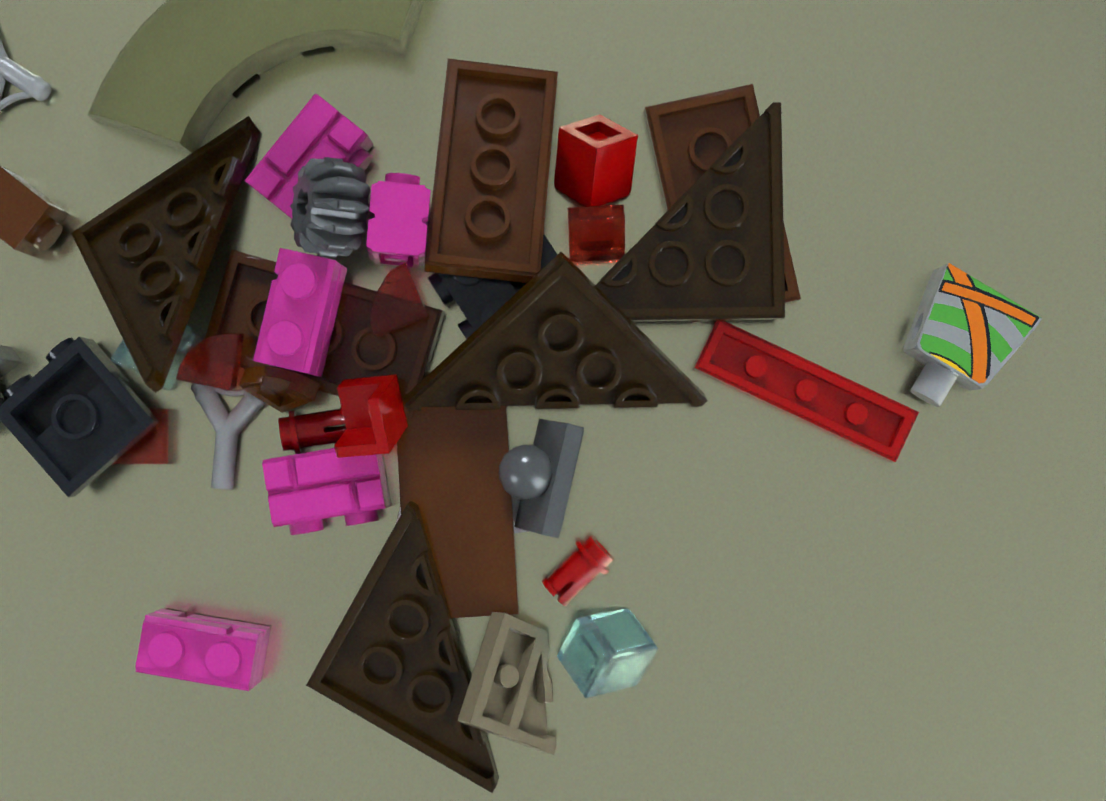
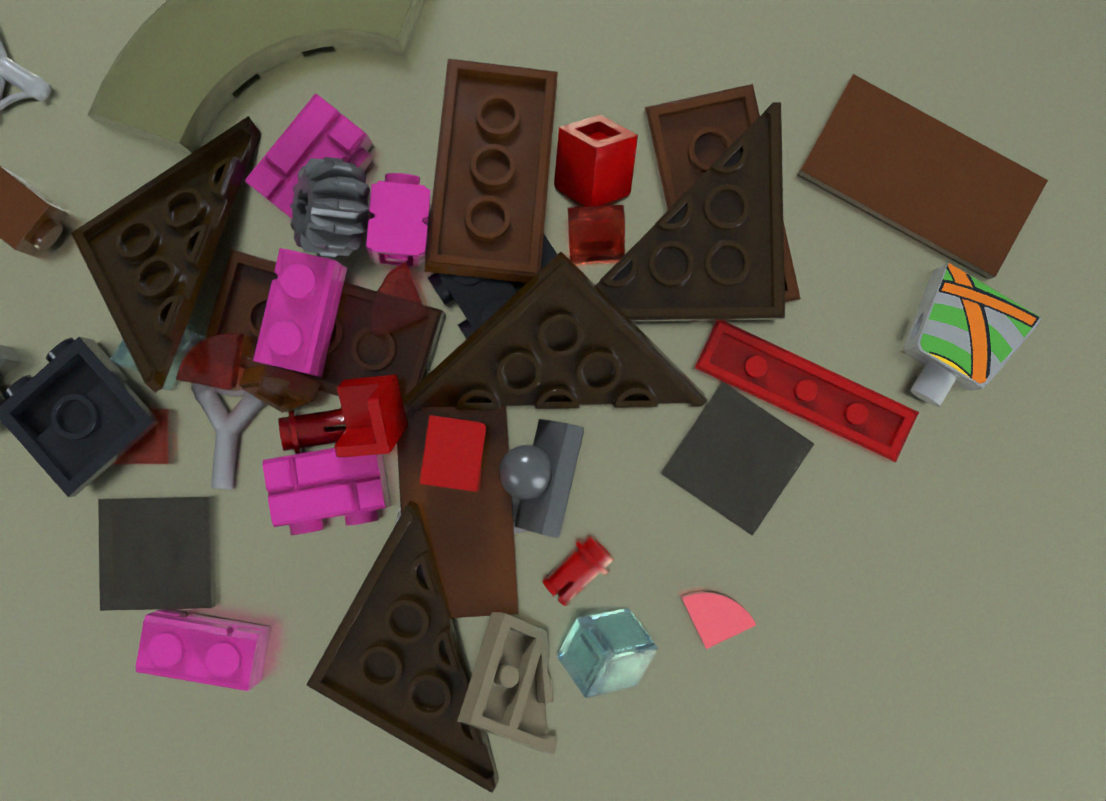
(156, 553): none -> clear smoke tile
(453, 453): none -> red panel
(716, 616): none -> coral tile
(736, 458): none -> clear smoke tile
(922, 177): none -> reddish brown tile

